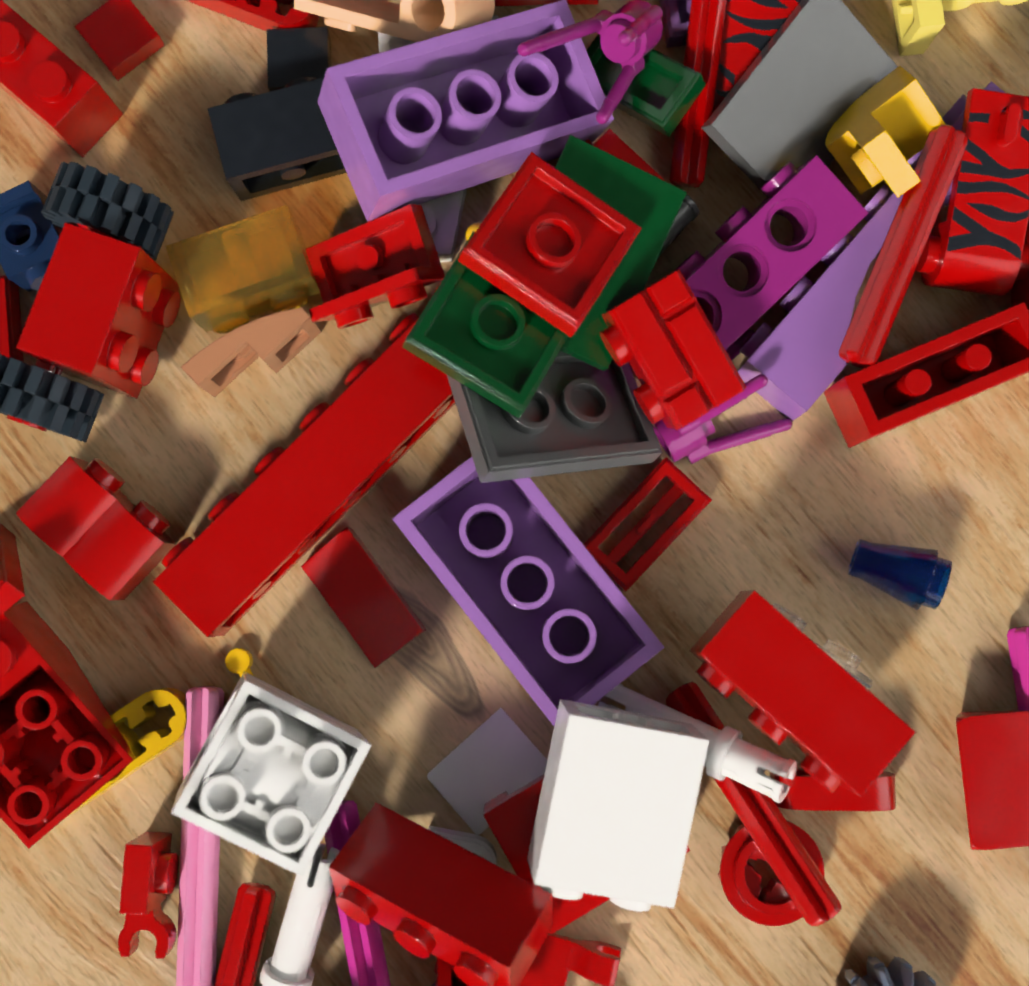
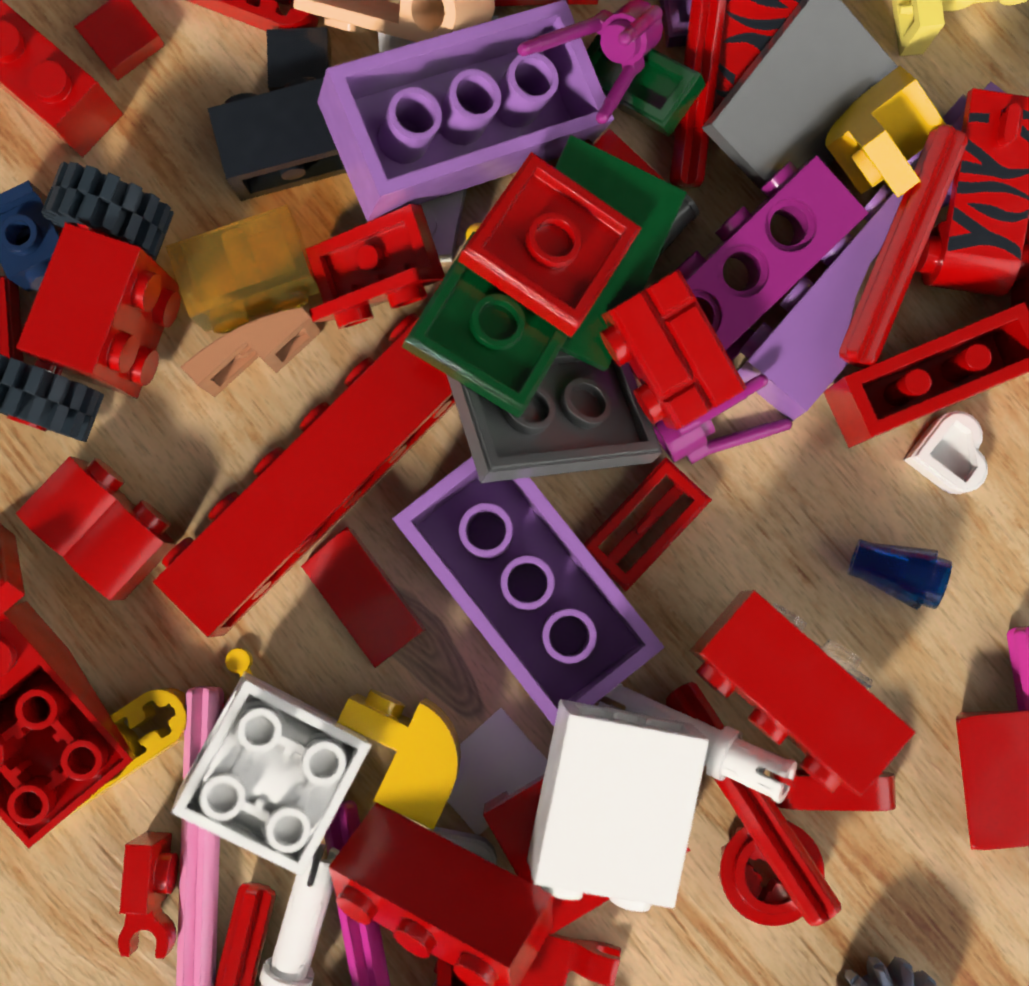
(425, 755): none -> yellow brick
(950, 453): none -> white tile

